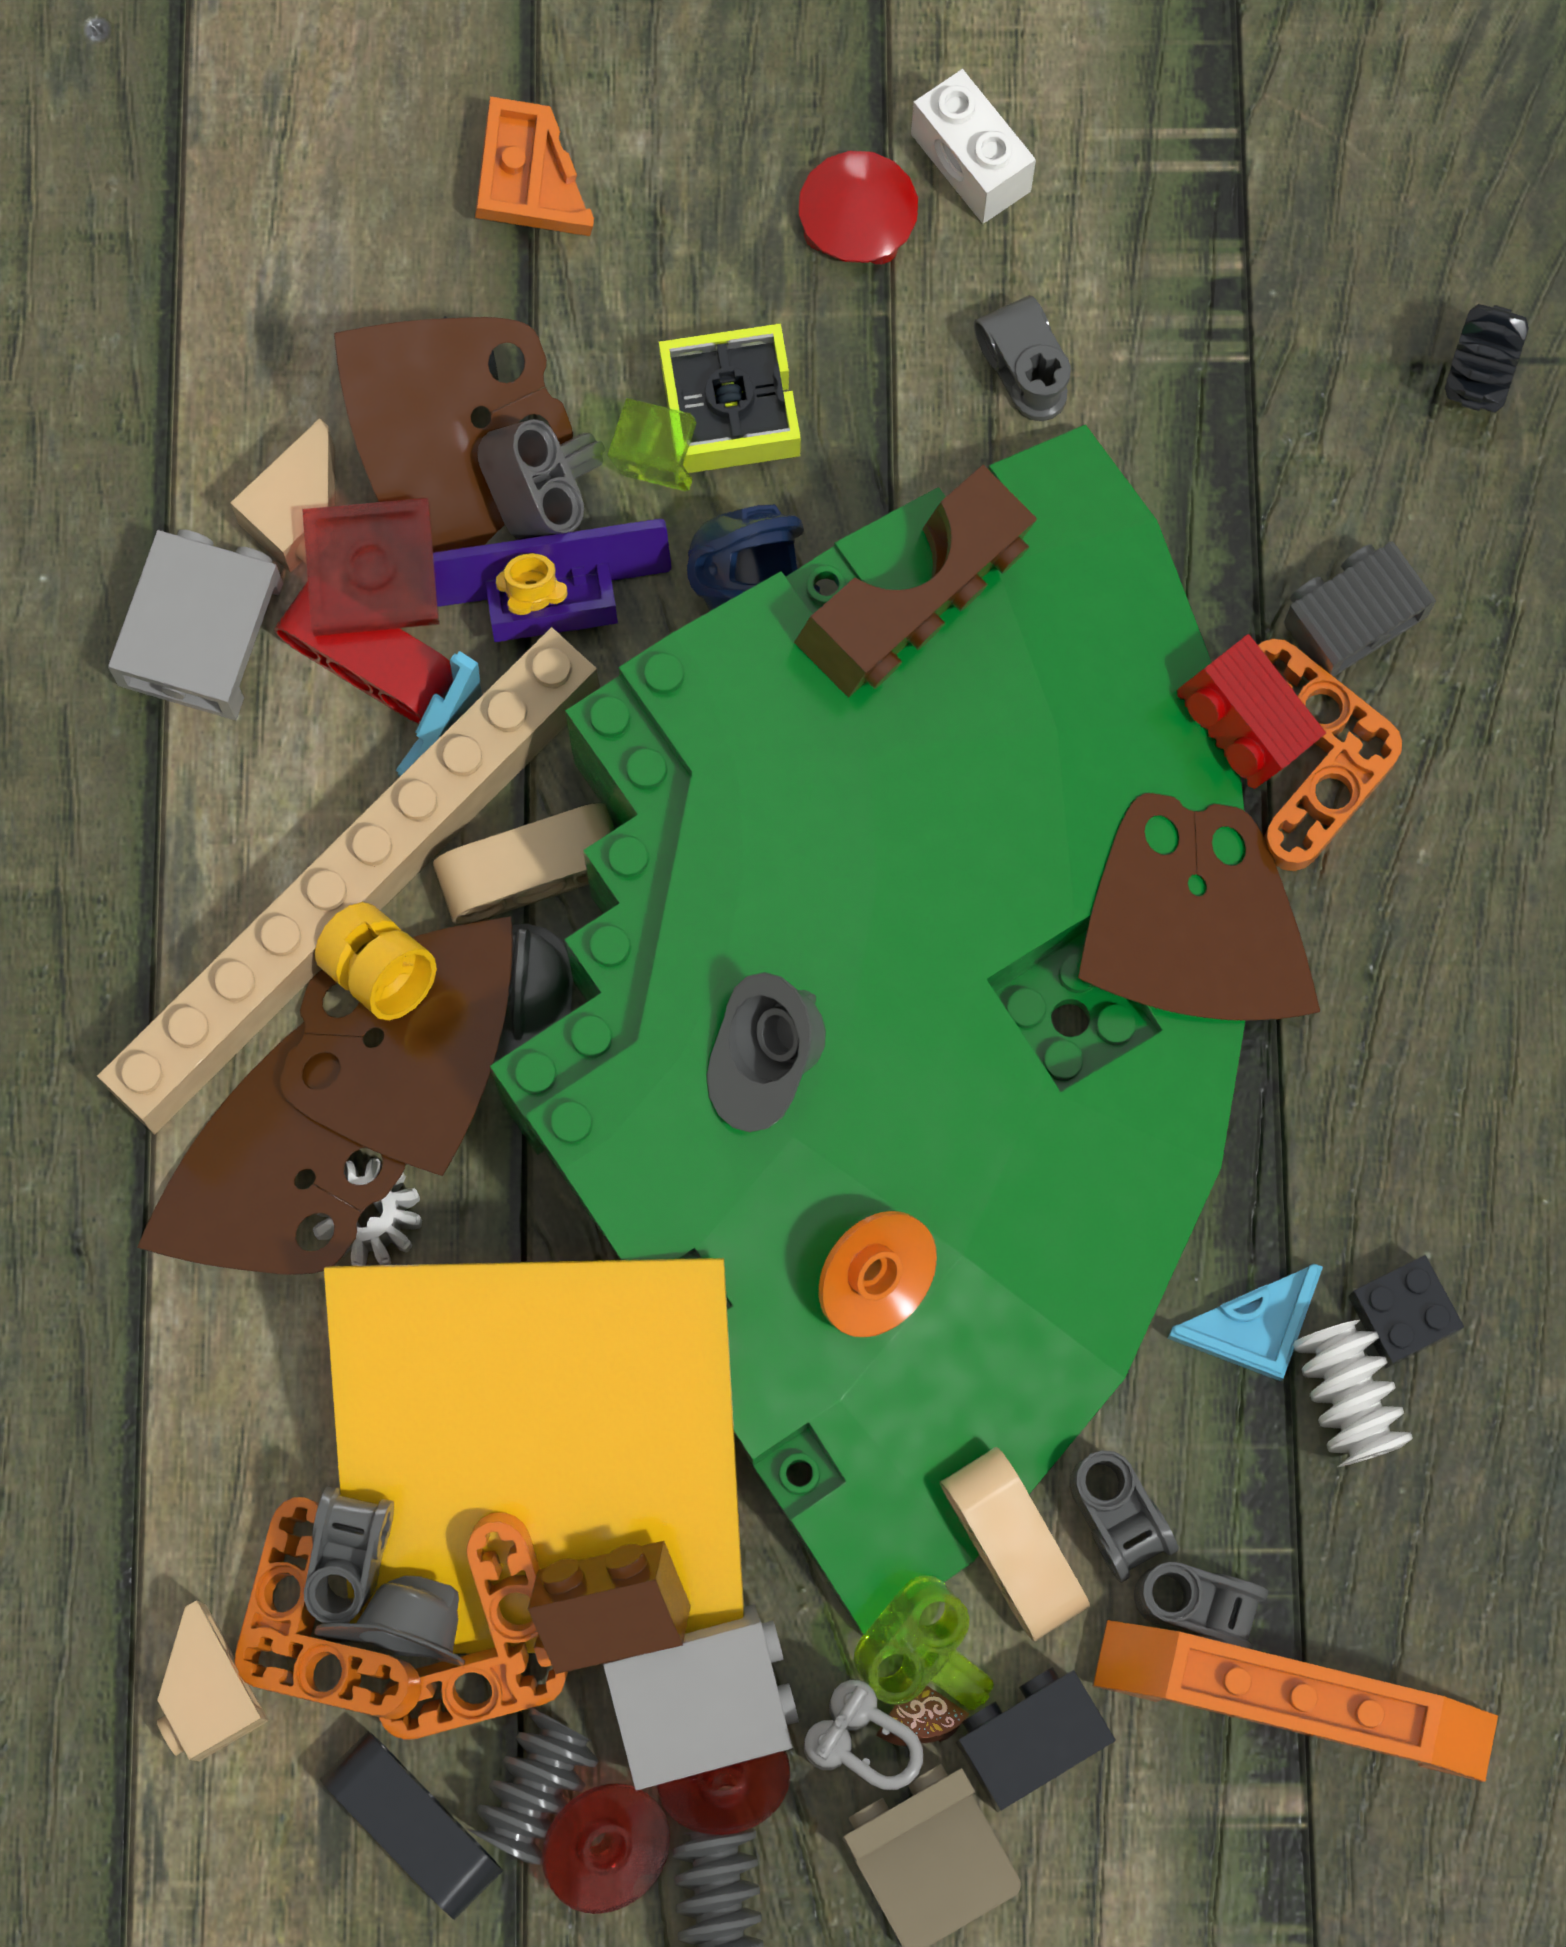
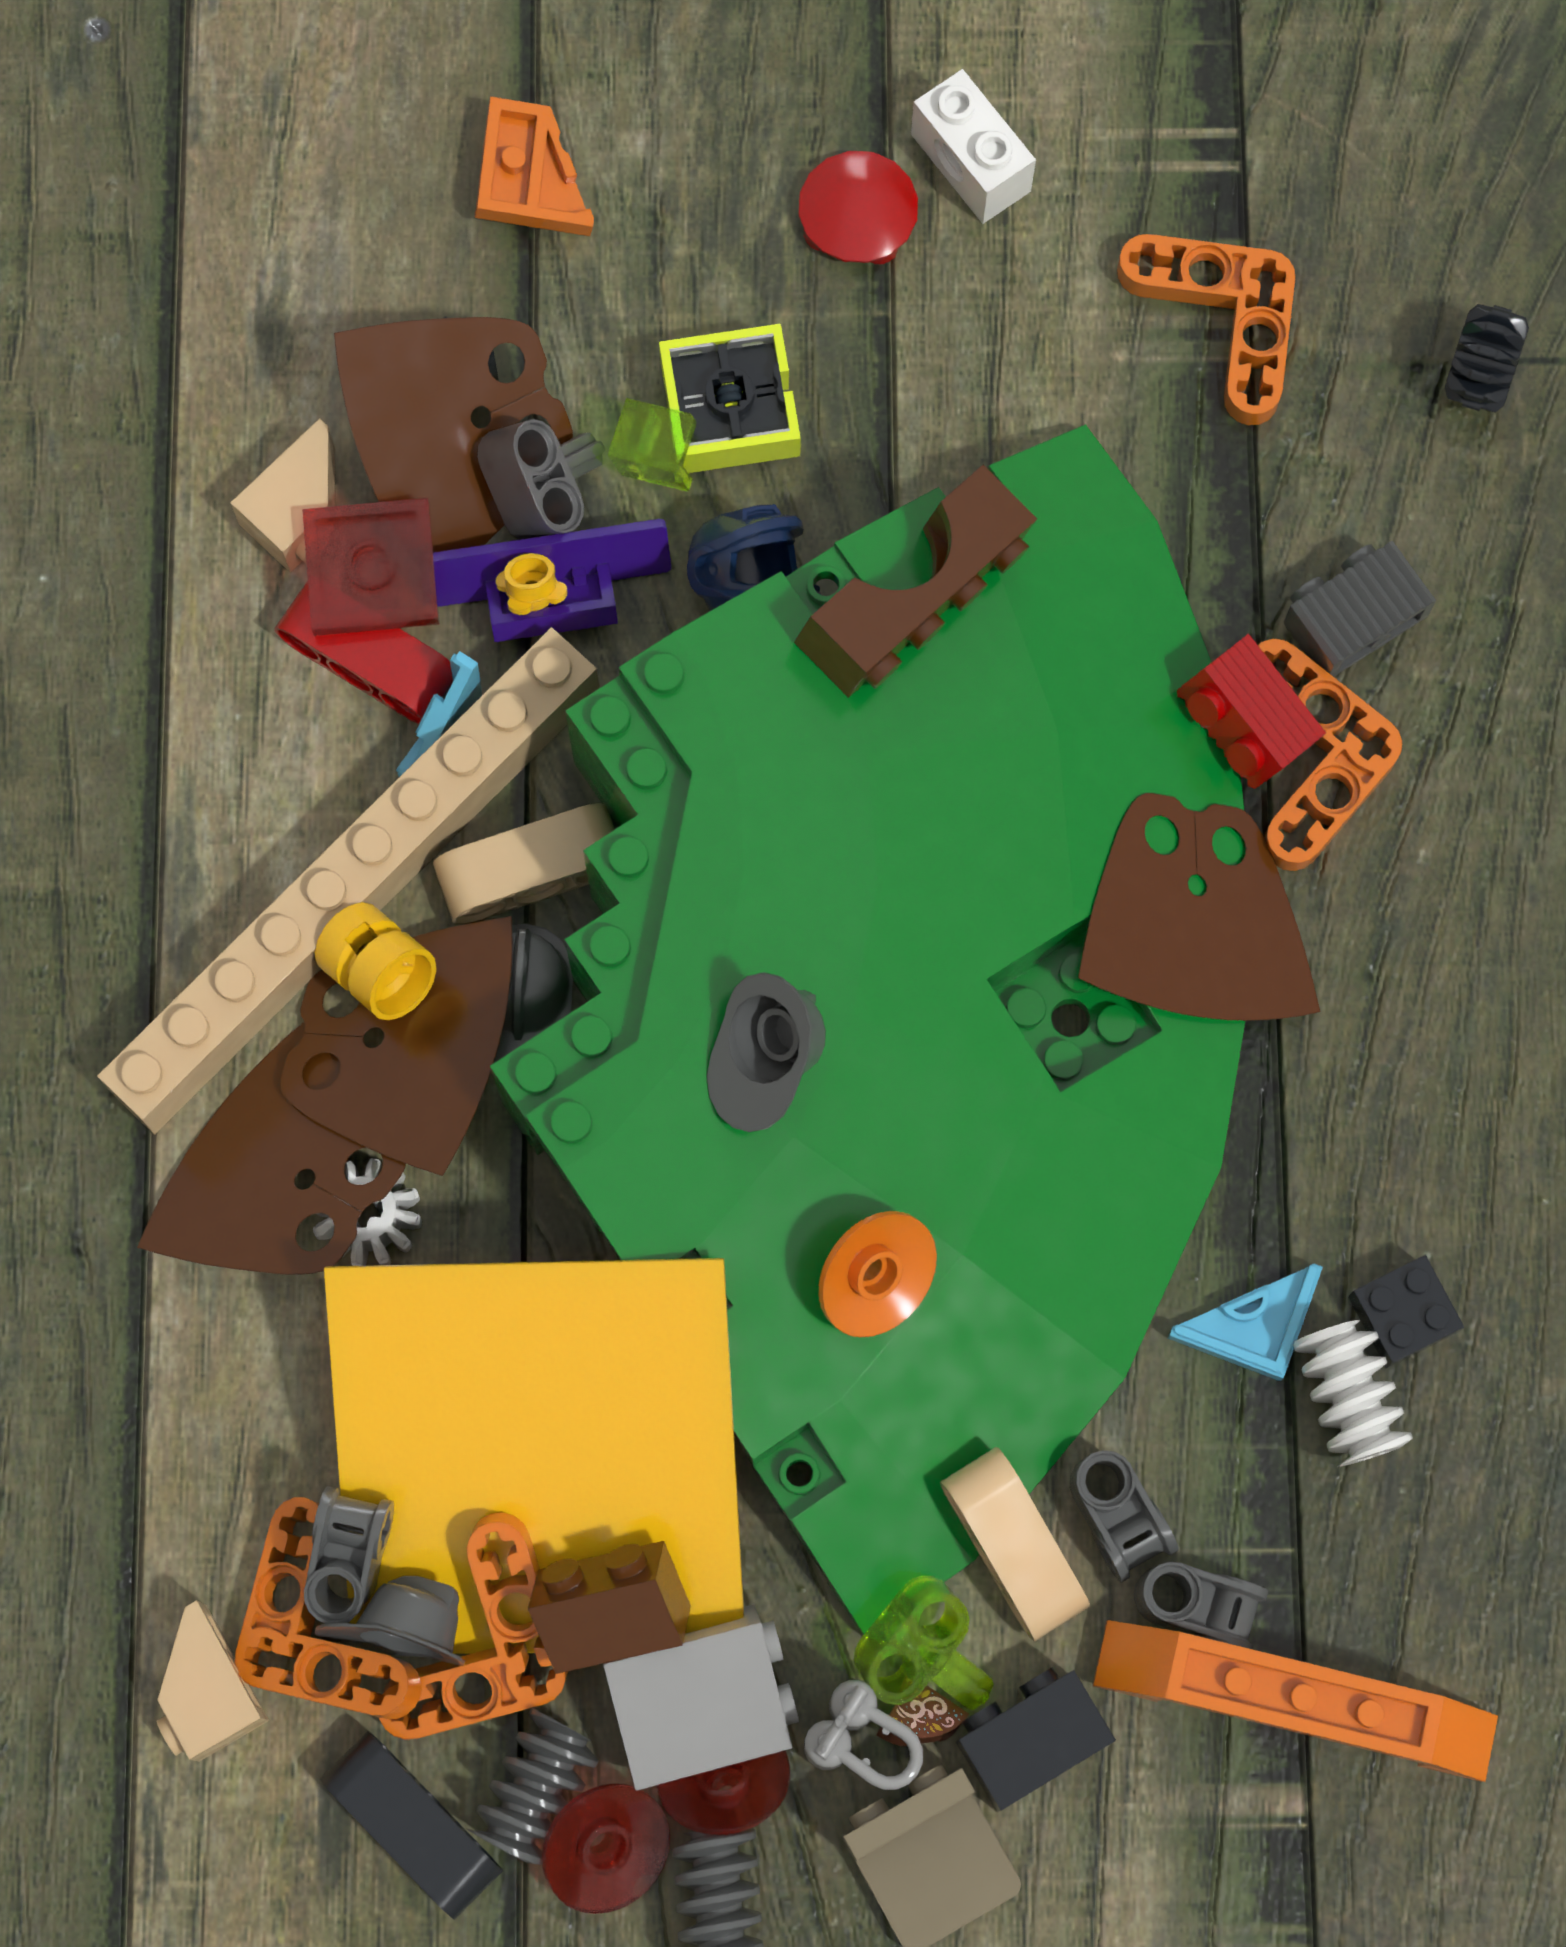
(194, 622): light grey panel -> none
(1024, 350): dark grey piece -> none
(1236, 291): none -> orange beam

